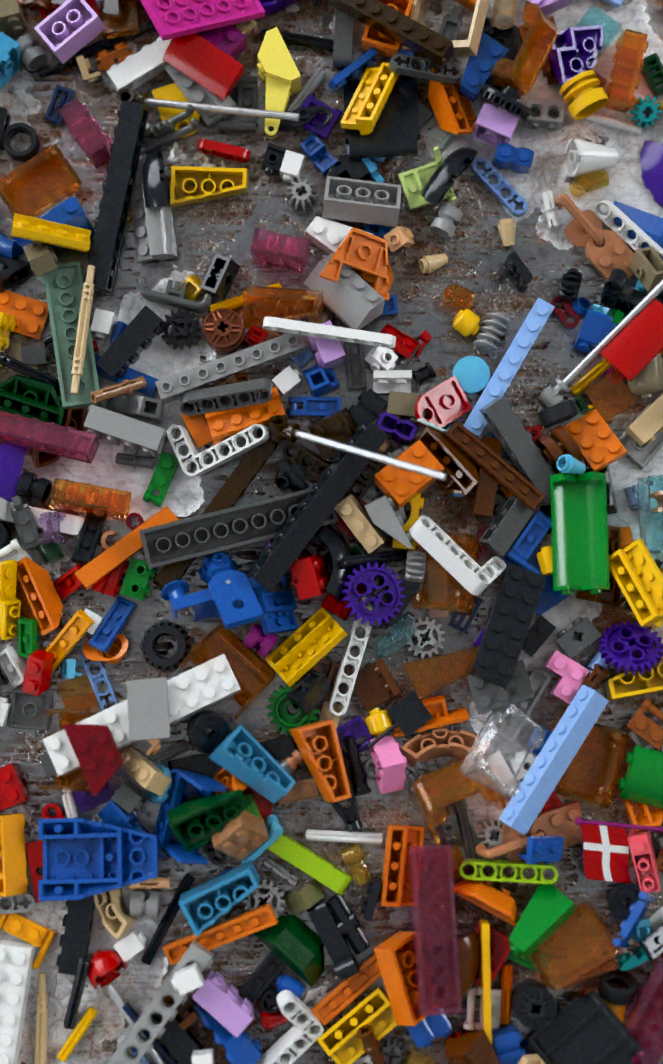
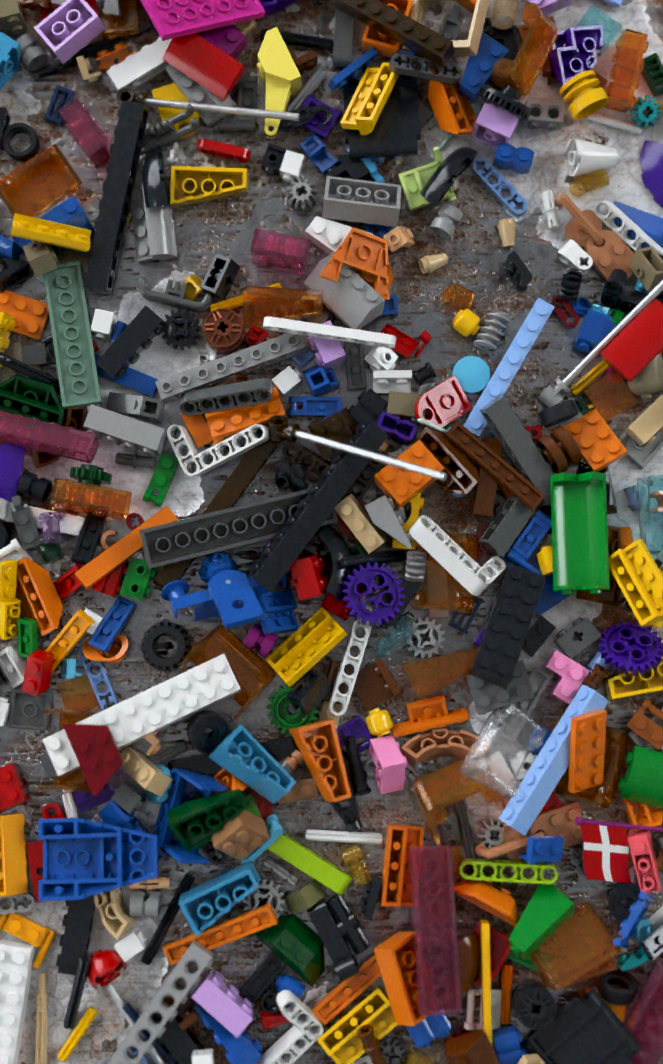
(82, 330): tan axle -> none
(90, 475): none -> dark green gear
(125, 387): medium nougat pin -> none
(148, 709): light grey tile -> none
(187, 979): white brick -> none
(304, 62): none -> reddish brown bracket
(408, 715): black piece -> none
(569, 464): medium azure cone -> none
(573, 256): none -> white piece
(587, 750): none -> orange plate

